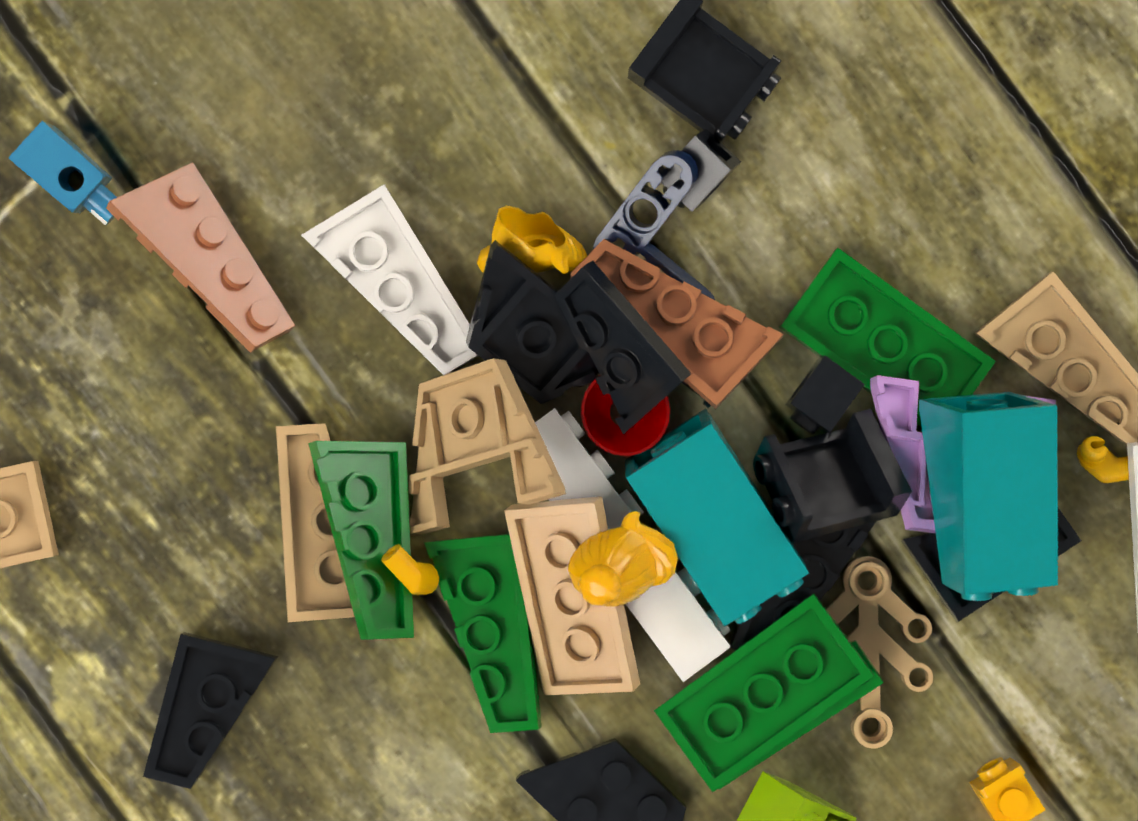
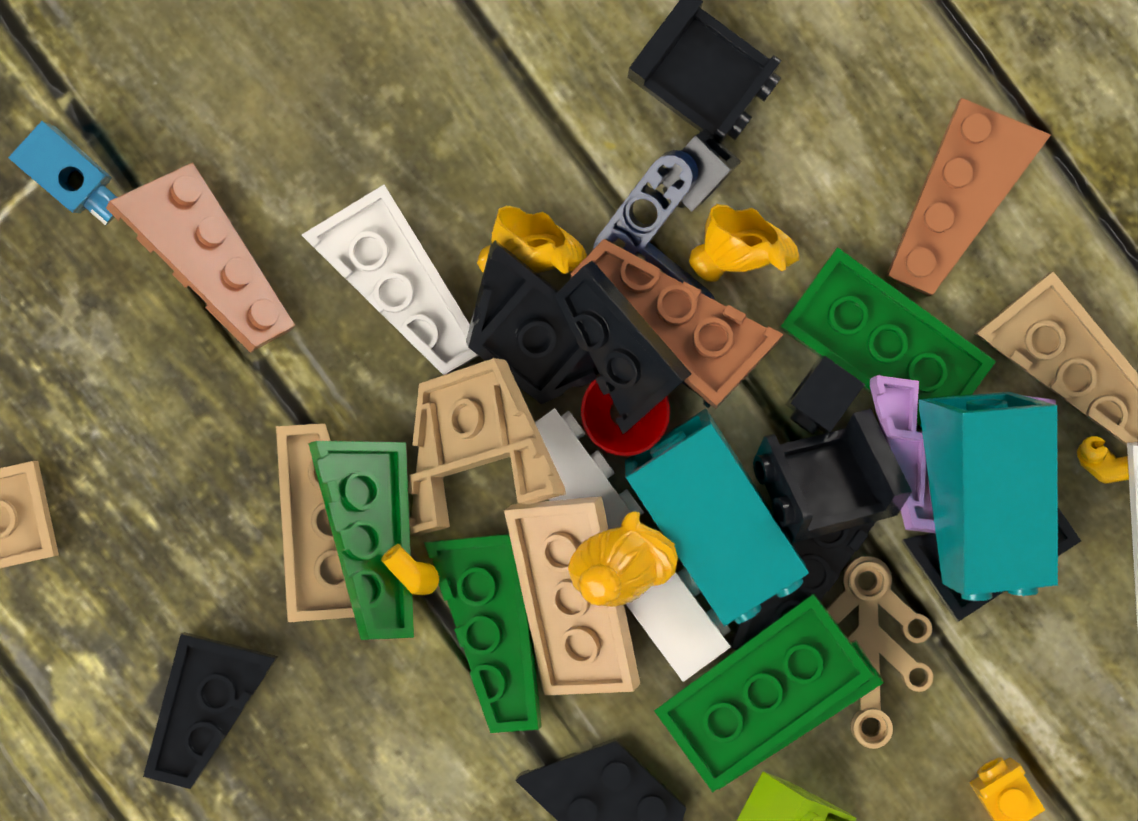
(740, 244): none -> yellow hair
(965, 185): none -> nougat wing

